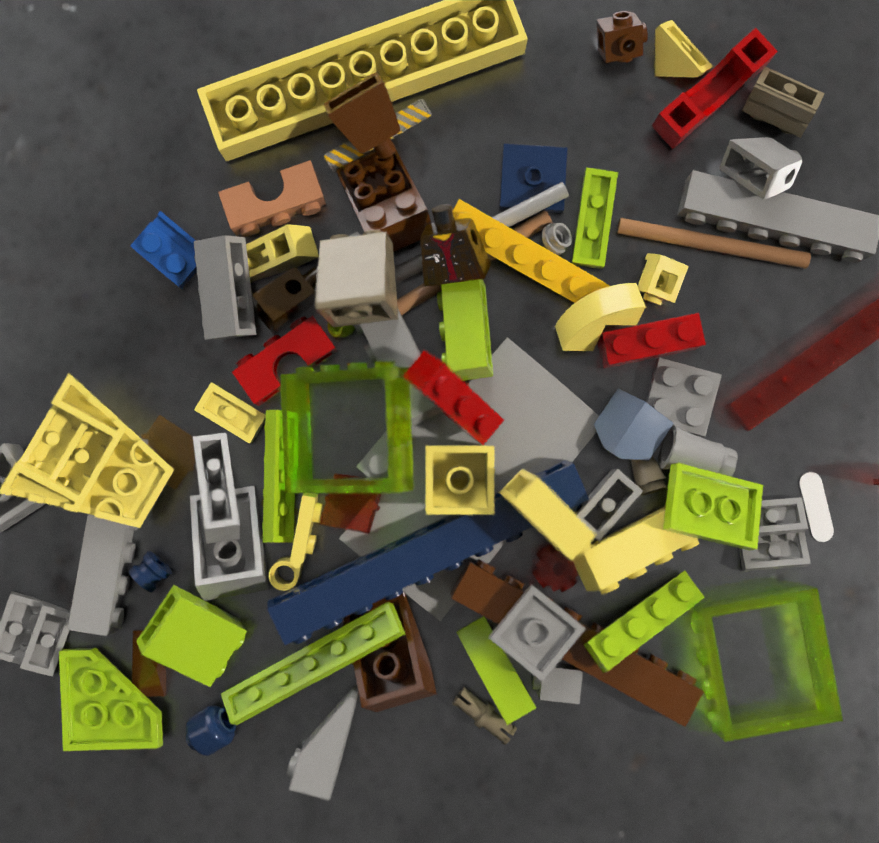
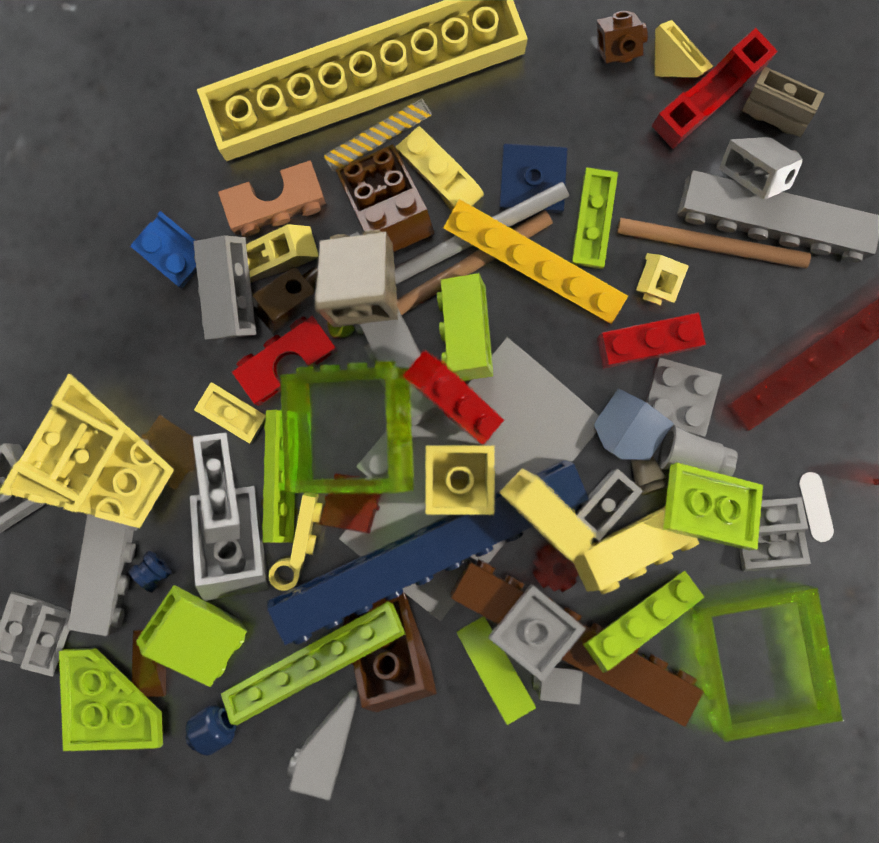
(366, 116): reddish brown torso -> none
(439, 169): none -> light yellow plate
(452, 249): dark brown torso -> none
(484, 715): dark tan pin -> none
(556, 238): light grey plate -> none
(586, 319): light yellow brick -> none

